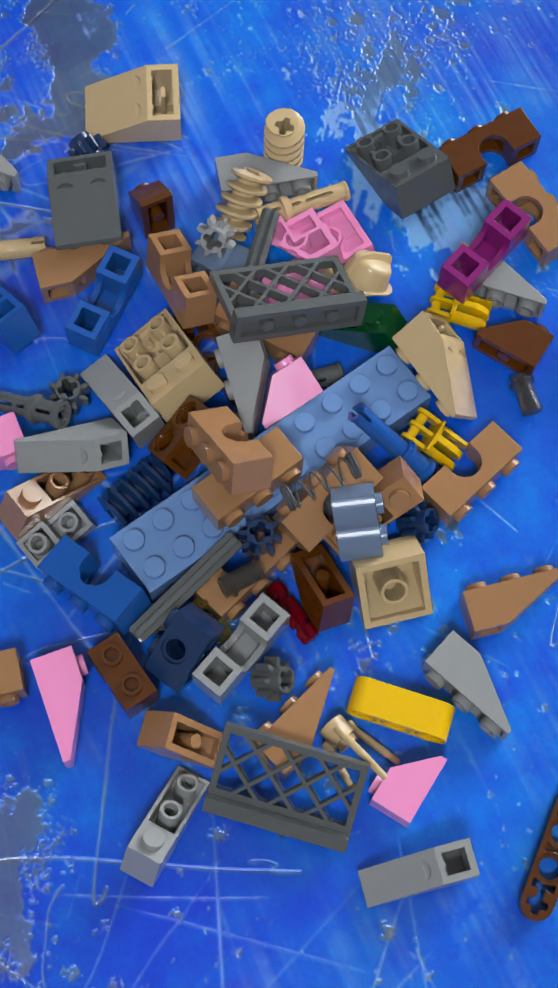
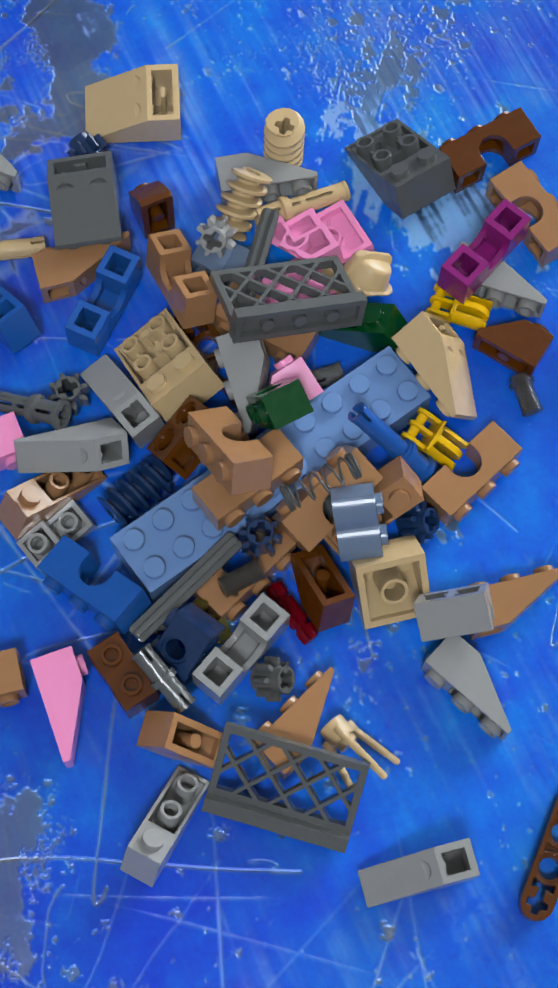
(163, 678): none -> dark grey pin
(278, 404): none -> dark green brick
(400, 709): yellow beam -> none
(405, 788): bright pink slope -> none
(454, 612): none -> light grey hinge

